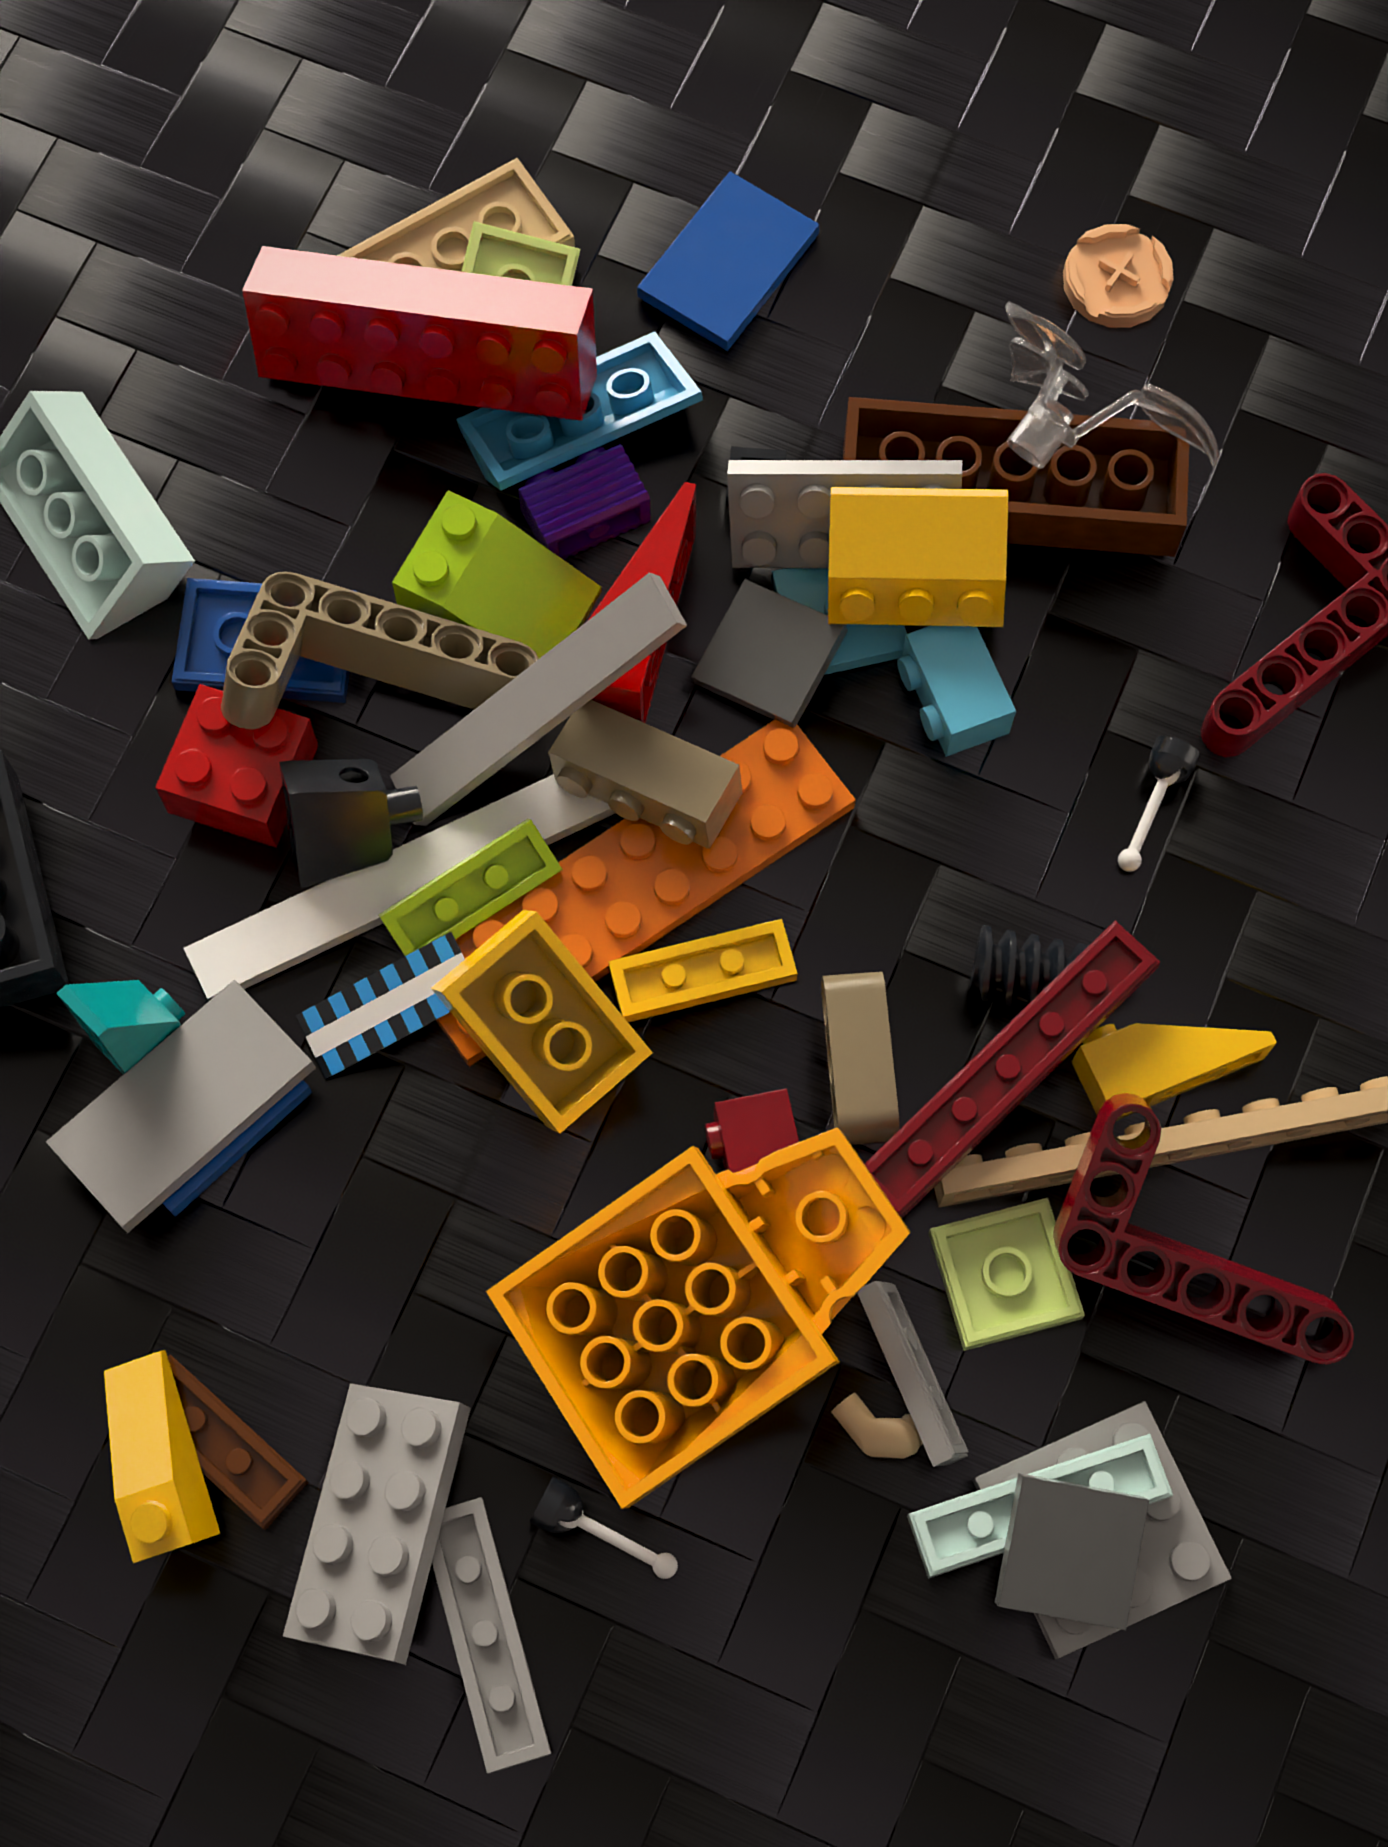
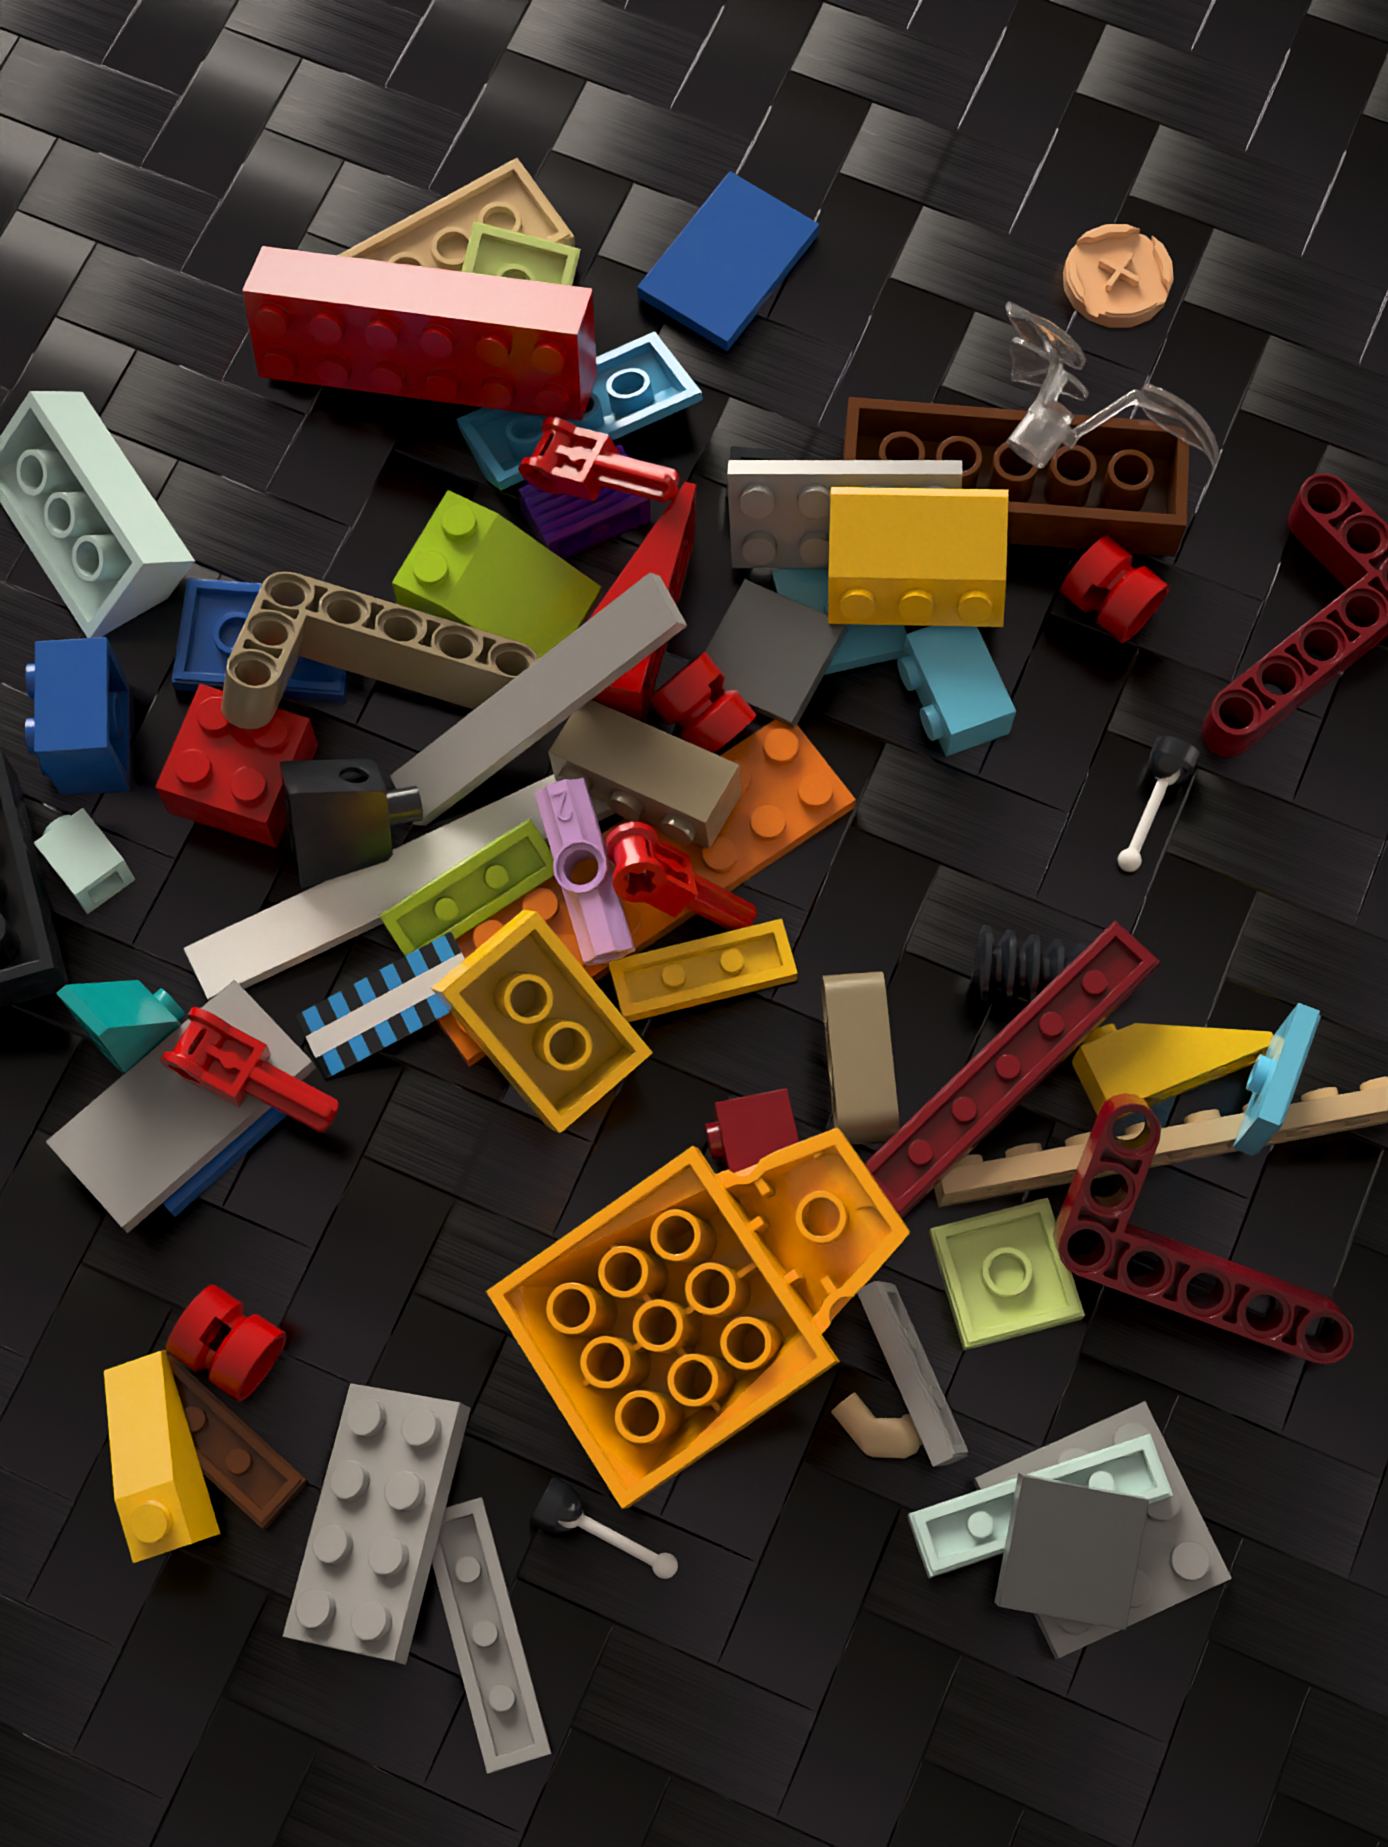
(79, 716): none -> blue brick
(84, 859): none -> light aqua brick
(236, 1065): none -> red connector
(243, 1355): none -> red wheel
(576, 836): none -> lavender piece
(585, 460): none -> red connector
(664, 878): none -> red connector
(701, 705): none -> red wheel
(1114, 589): none -> red wheel
(1275, 1079): none -> medium azure plate

